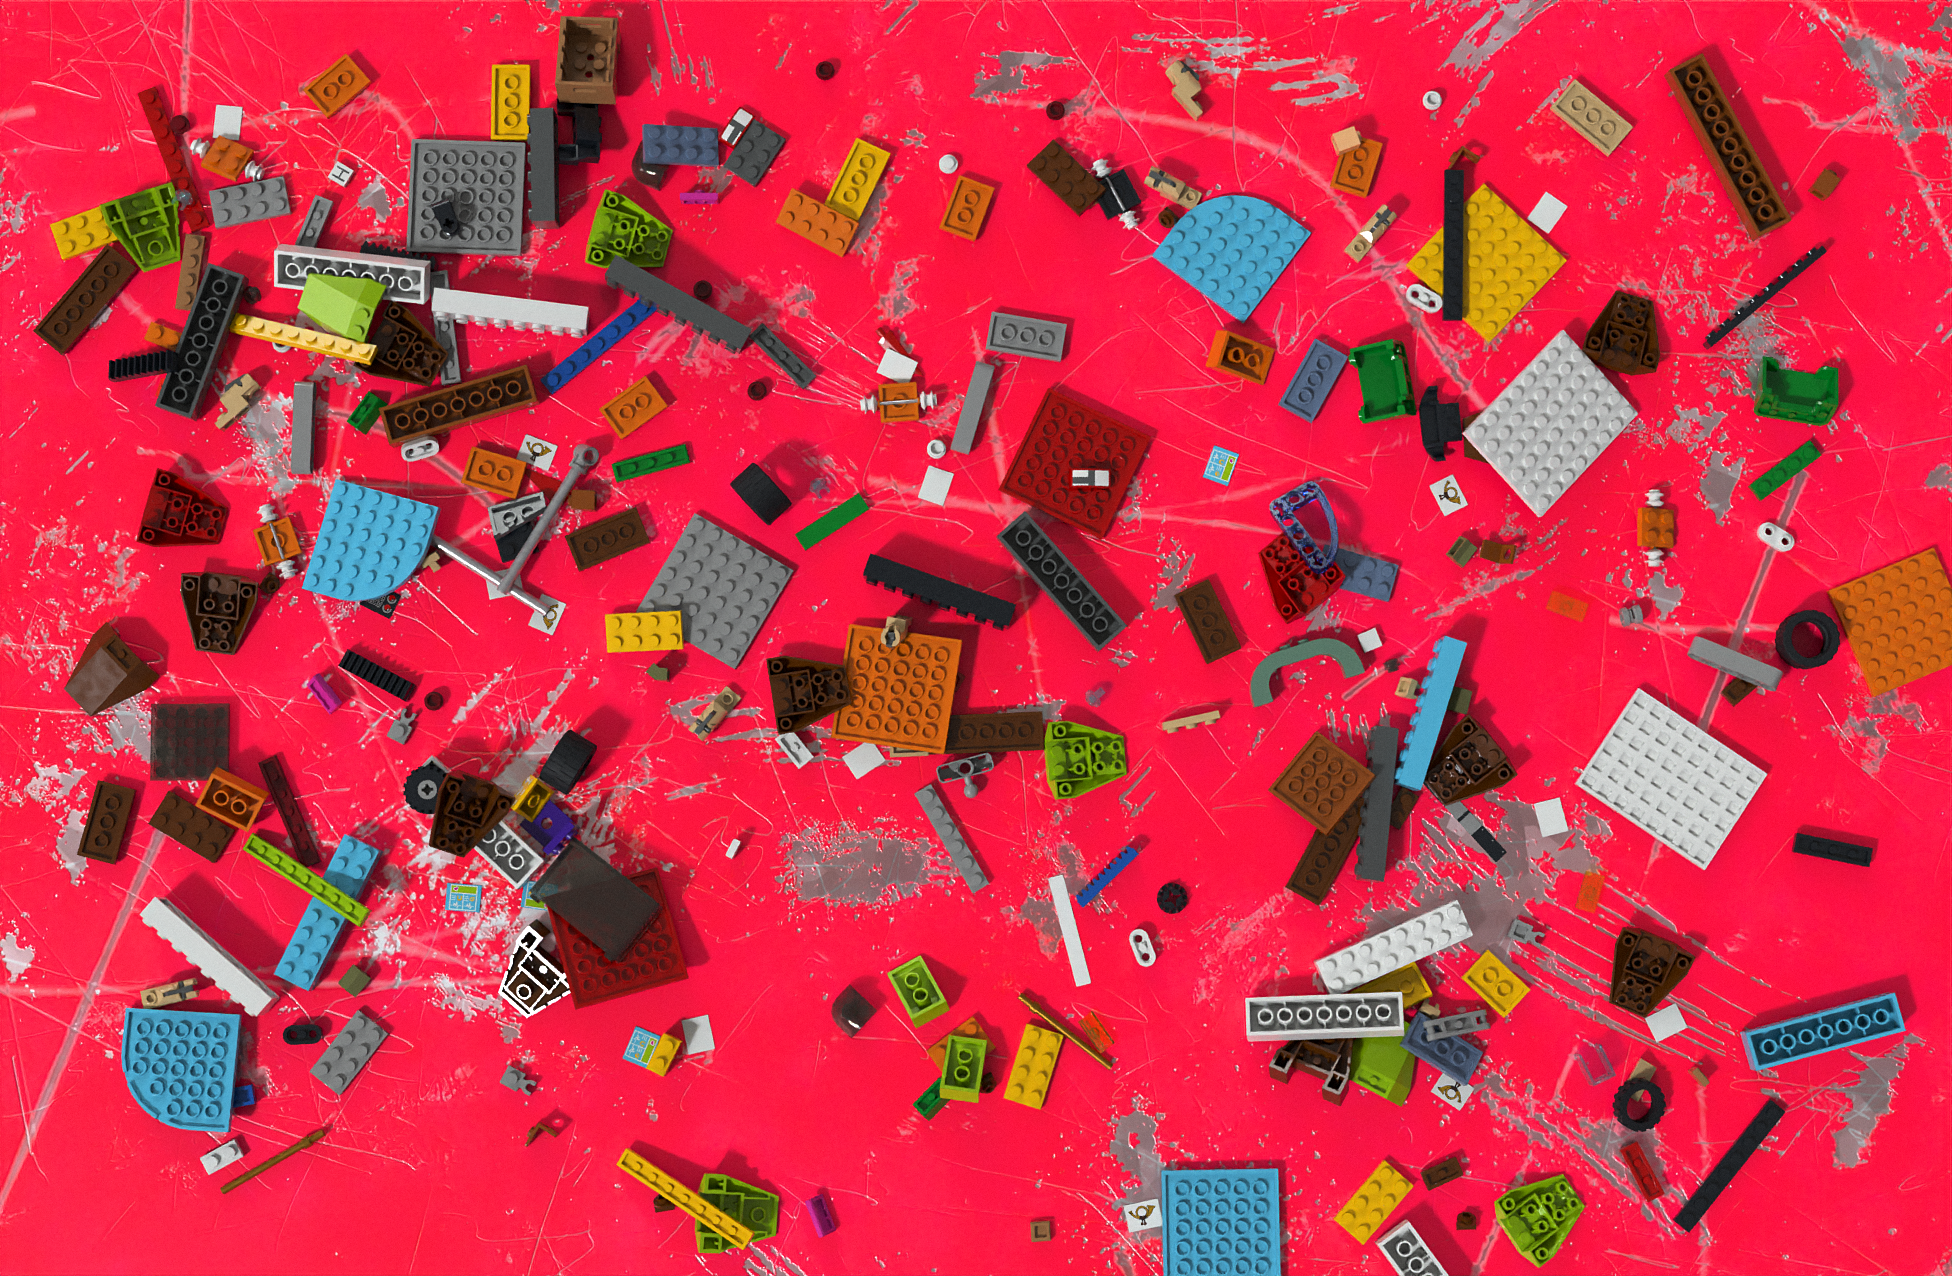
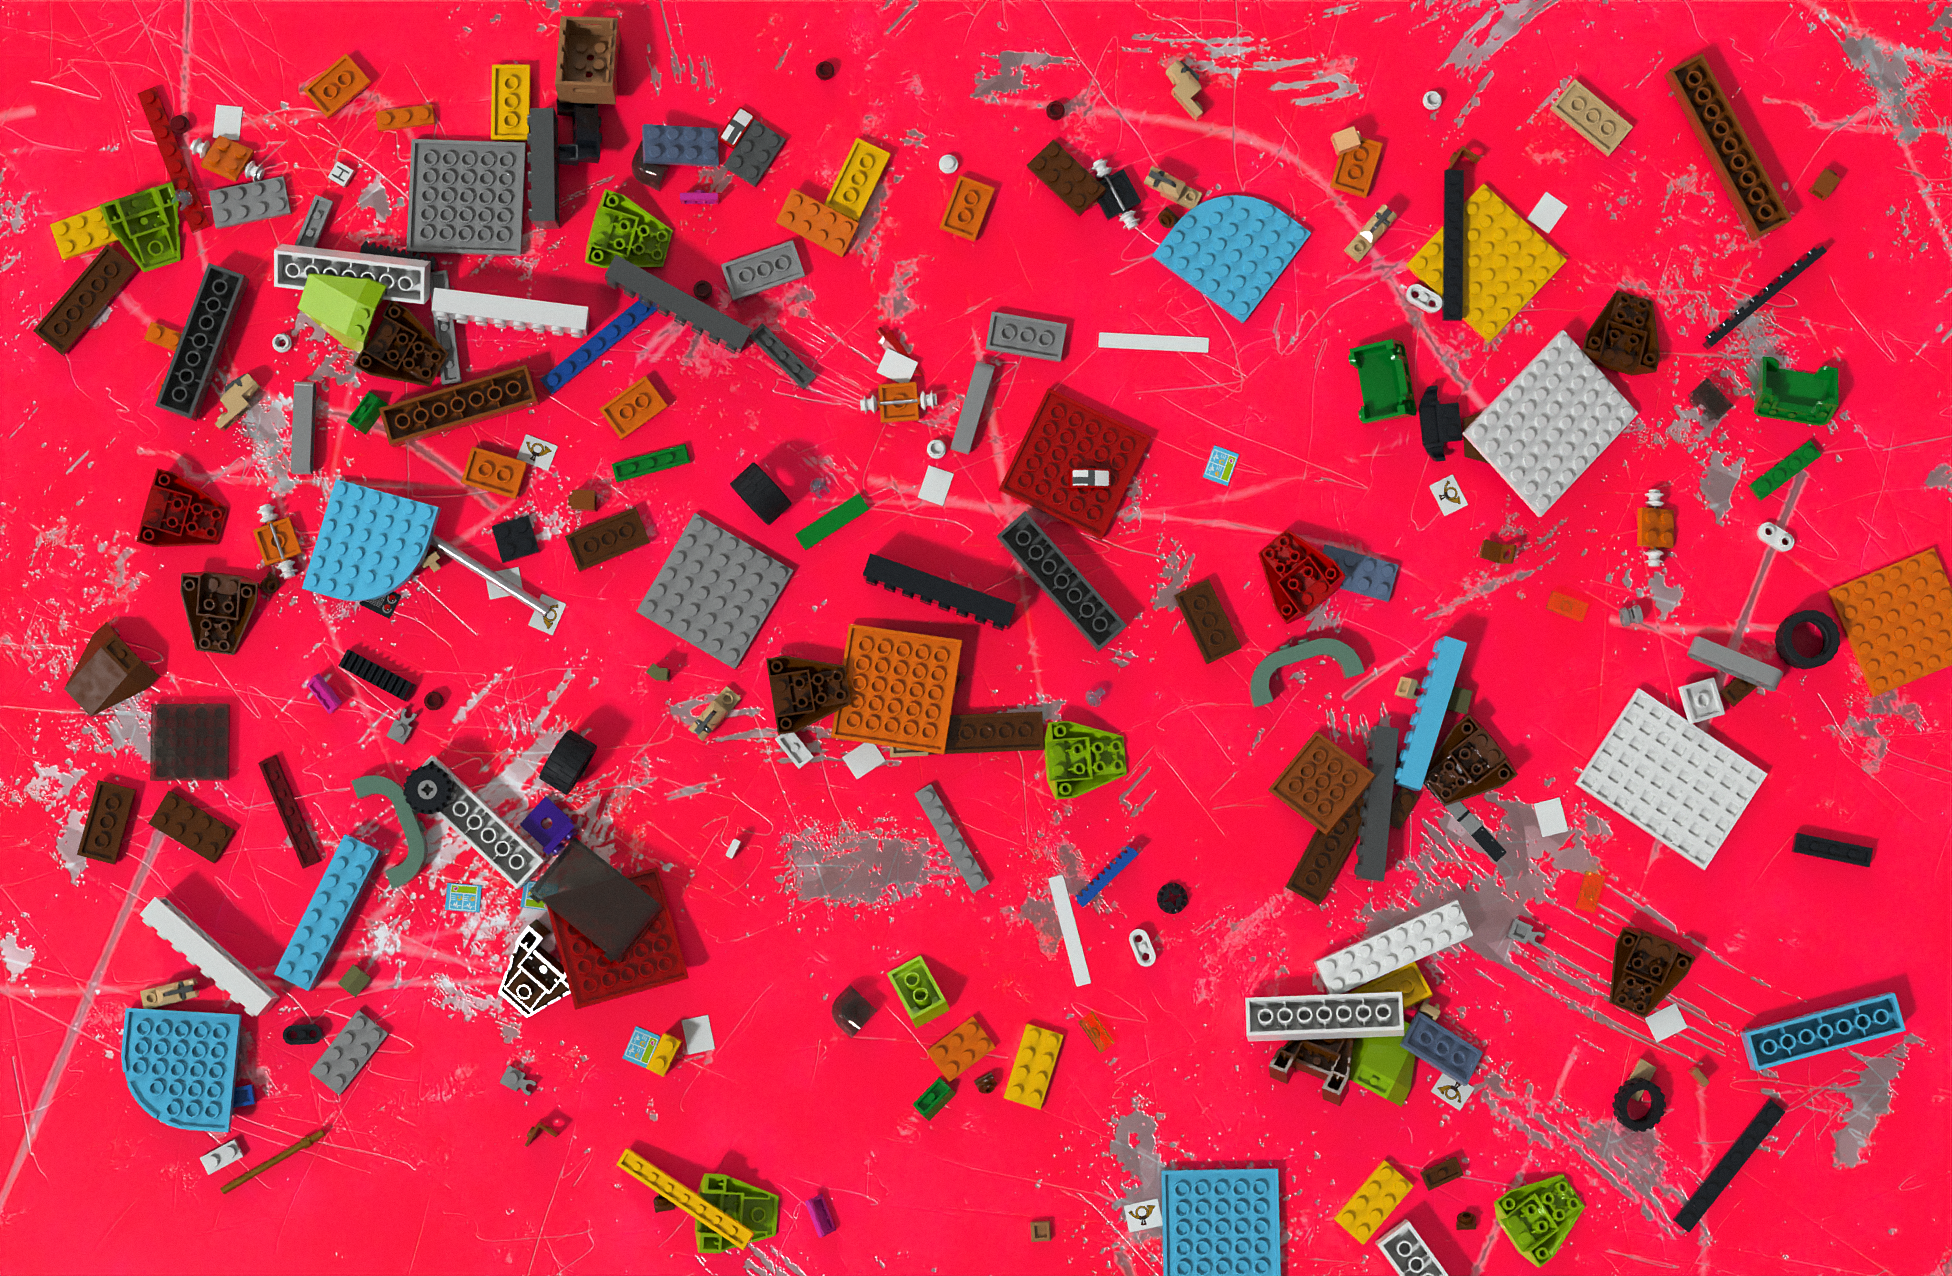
(143, 366): black gear -> none
(190, 271): medium nougat plate -> none
(232, 799): orange brick -> none
(252, 295): clear smoke plate -> none
(303, 338): yellow plate -> none
(307, 879): lime tile -> none
(405, 118): none -> orange plate
(408, 818): none -> sand green arch
(420, 449): white plate -> none
(445, 215): black piece -> none
(466, 812): reddish brown wedge -> none
(515, 513): wing -> none
(531, 798): yellow slope -> none
(546, 484): red sticker -> none
(579, 465): flat silver piece -> none
(644, 631): yellow plate -> none
(757, 391): dark red plate -> none
(763, 270): none -> light grey plate
(895, 630): tan plate -> none
(963, 1069): lime slope -> none
(970, 790): light grey piece -> none
(1036, 1008): pearl gold bar -> none
(1153, 342): none -> white sticker
(1190, 722): tan plate -> none
(1239, 357): orange slope -> none
(1287, 511): clear blue beam -> none
(1313, 380): sand blue plate -> none
(1369, 640): white tile -> none
(1391, 665): clear smoke plate -> none
(1456, 1025): light grey plate -> none
(1461, 551): olive piece -> none
(1495, 983): yellow plate -> none
(1610, 1071): clear light blue piece -> none
(1641, 1171): red plate -> none
(1701, 700): none -> white plate
(1709, 401): none -> clear smoke brick

